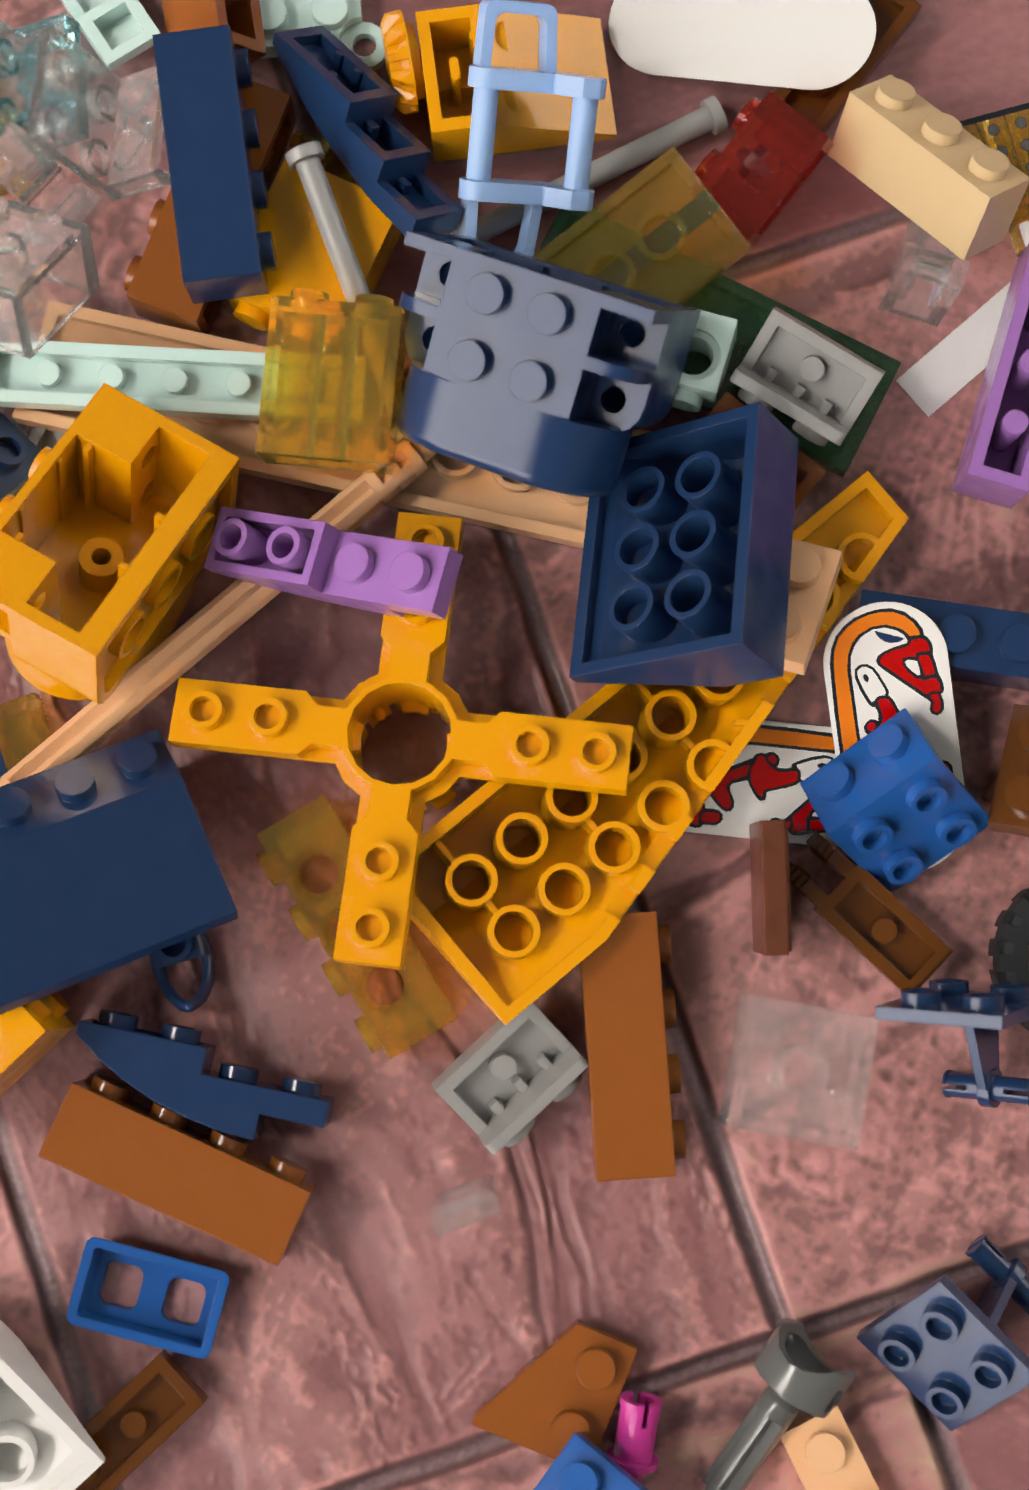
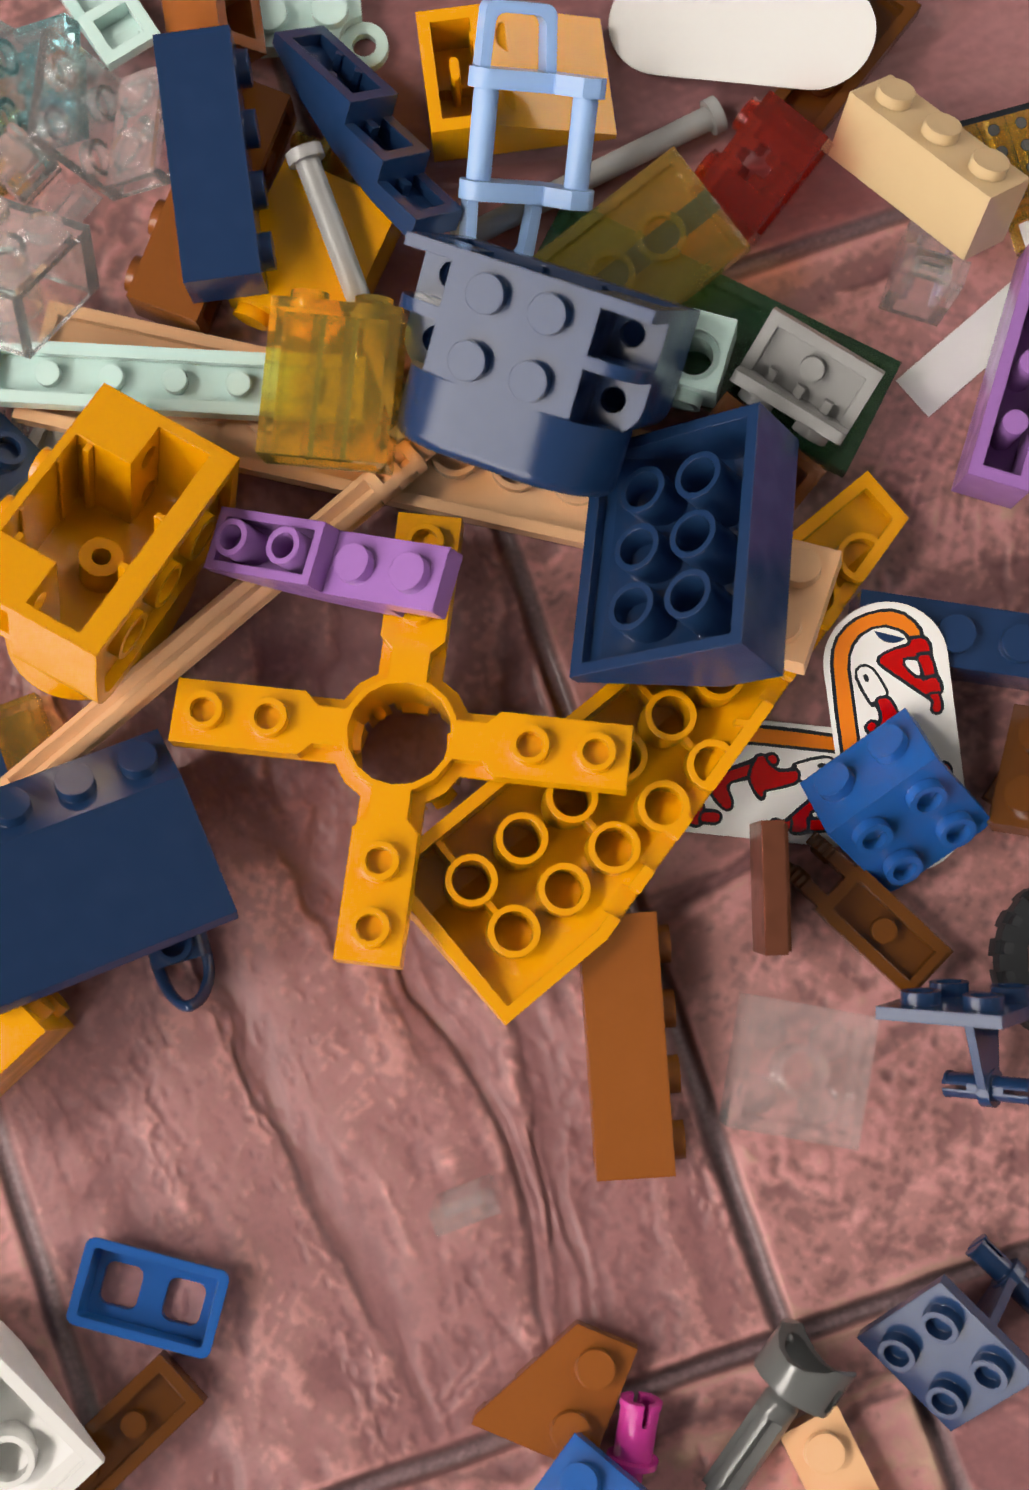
(177, 1074): dark blue slope -> none
(179, 1169): dark orange brick -> none
(320, 832): clear yellow brick -> none
(403, 61): light orange gear -> none
(511, 1077): light grey bracket -> none

